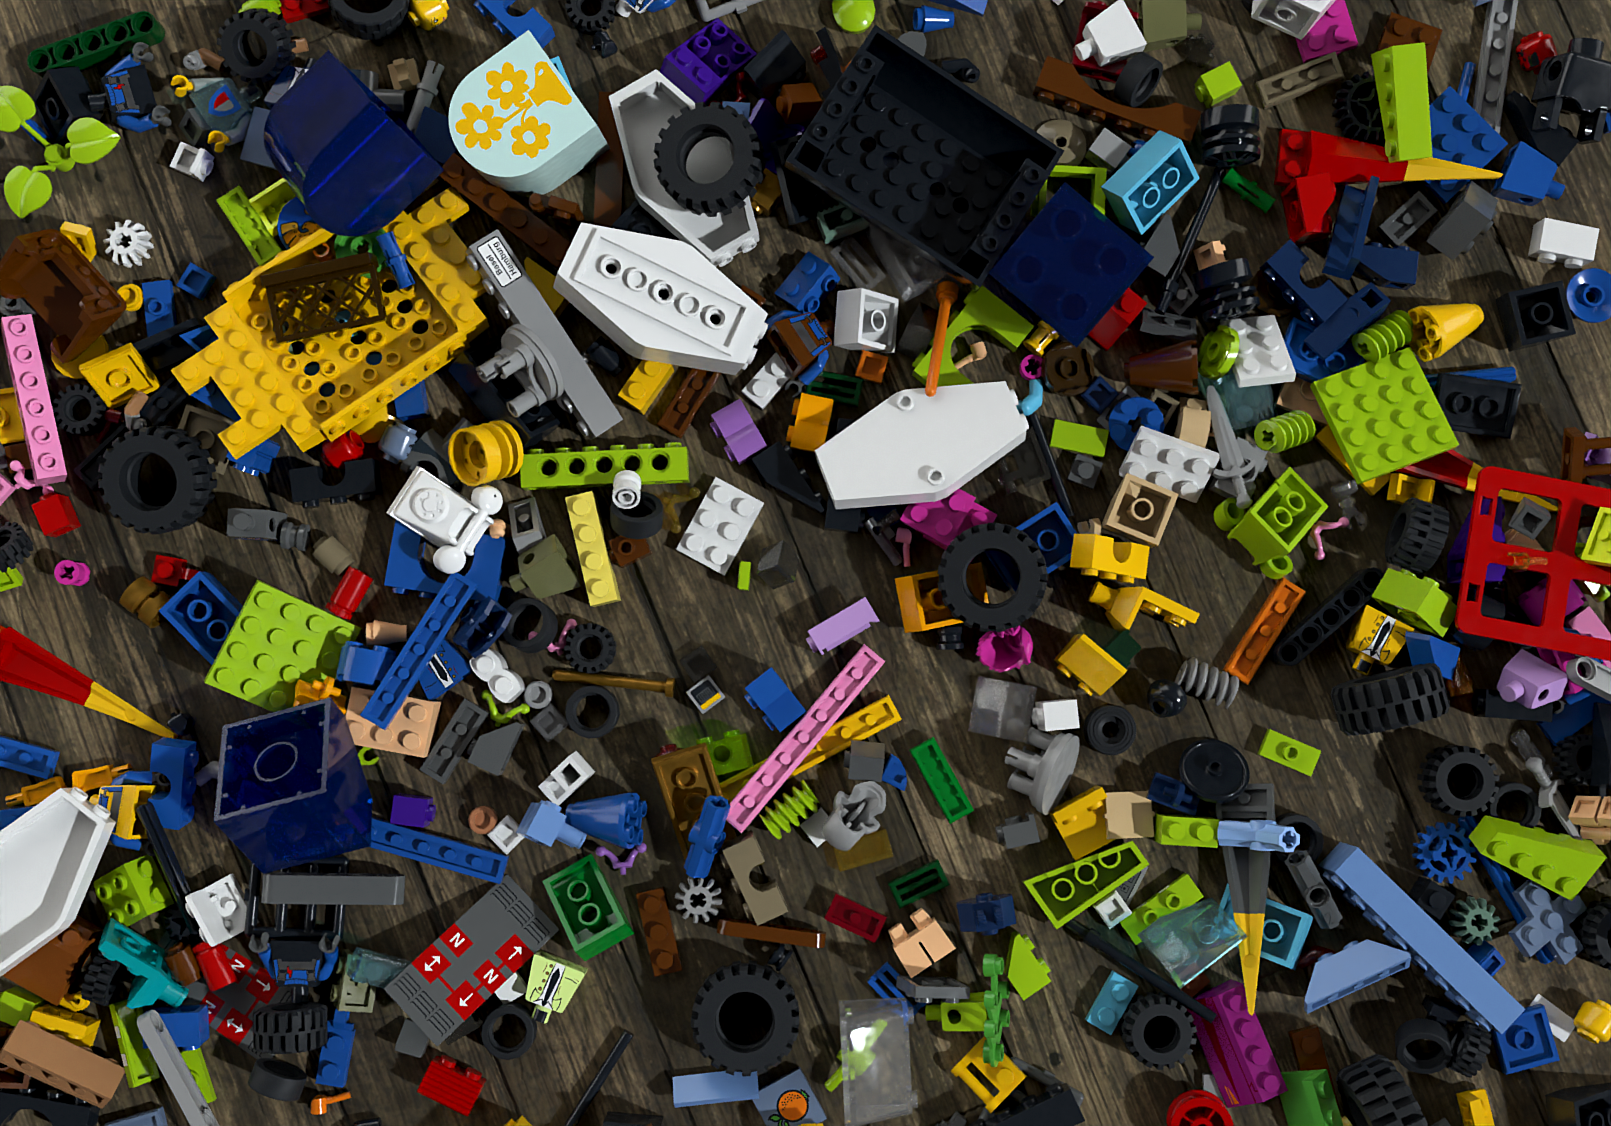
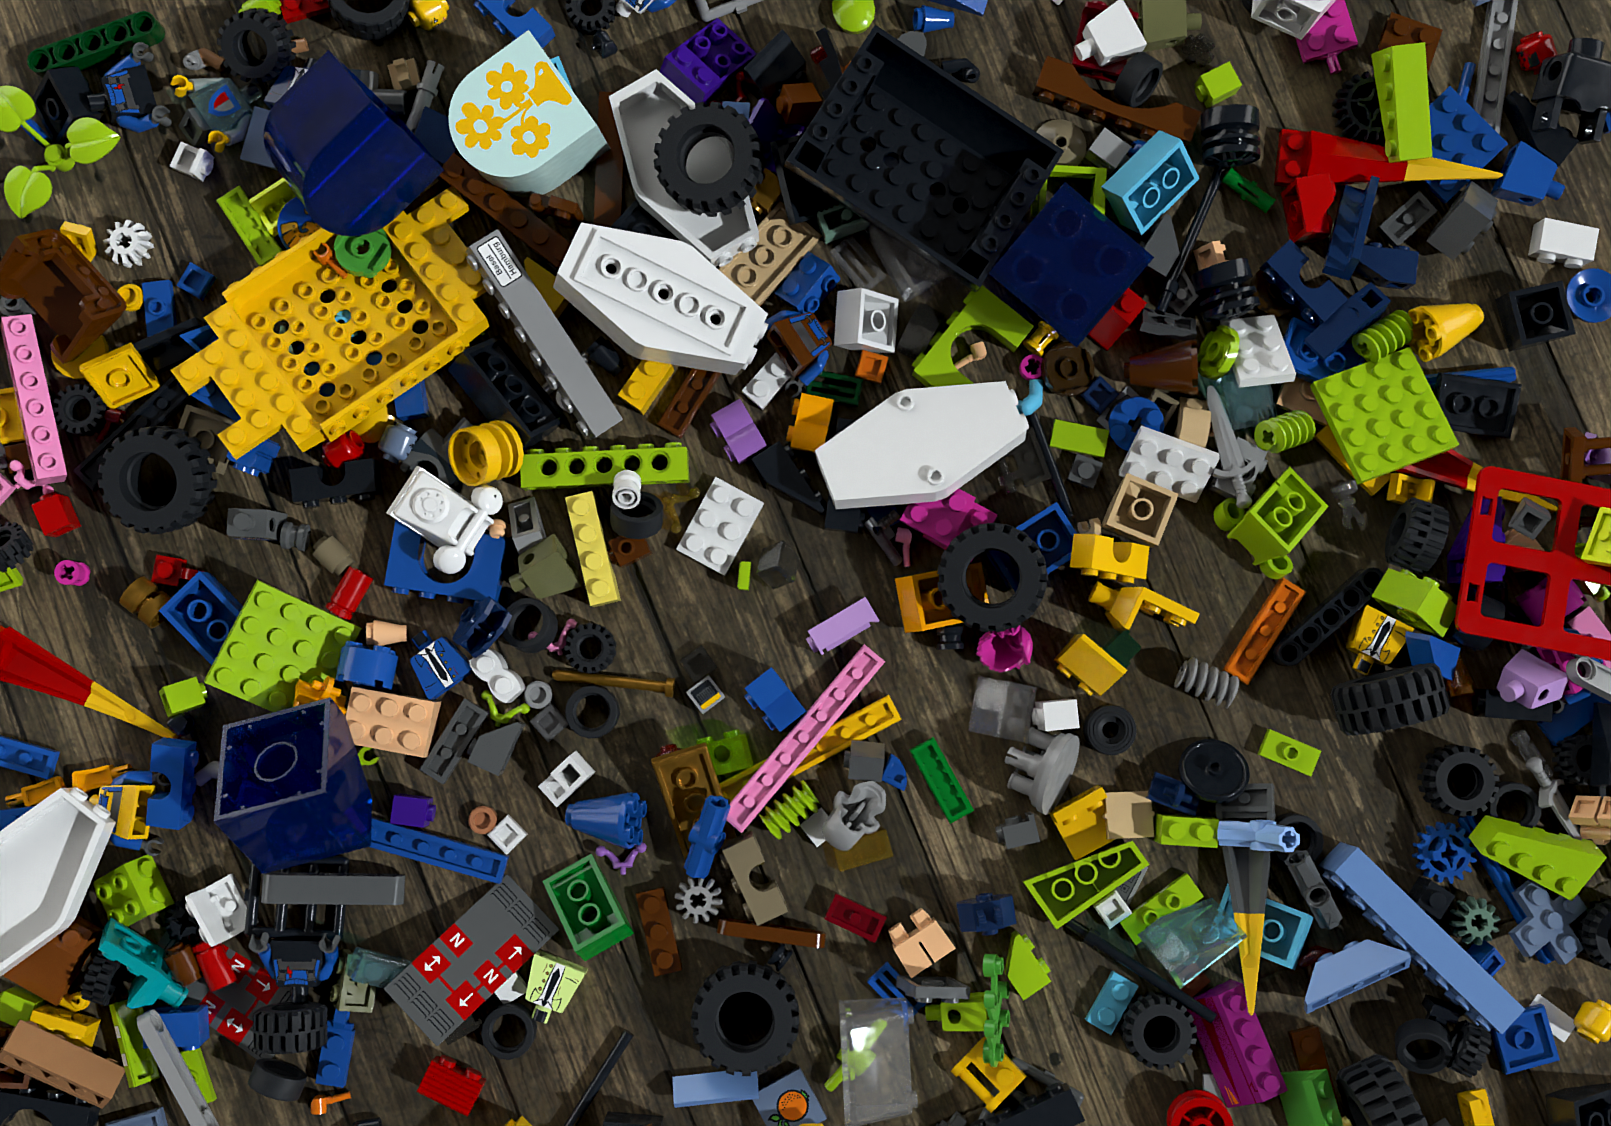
(132, 411): arm -> none
(167, 861): black axle -> none
(183, 696): none -> lime brick
(326, 273): dark brown fence -> none
(395, 260): blue pin -> none
(412, 1040): dark grey slope -> none
(419, 650): blue plate -> none
(530, 363): light grey piece -> none
(545, 824): medium blue brick -> none
(774, 257): none -> tan tile
(939, 873): dark green tile -> none
(946, 294): orange piece -> none
(1166, 698): black piece -> none
(1299, 80): dark tan tile -> none
(1318, 527): bright pink piece -> none
(1522, 560): clear orange hand -> none

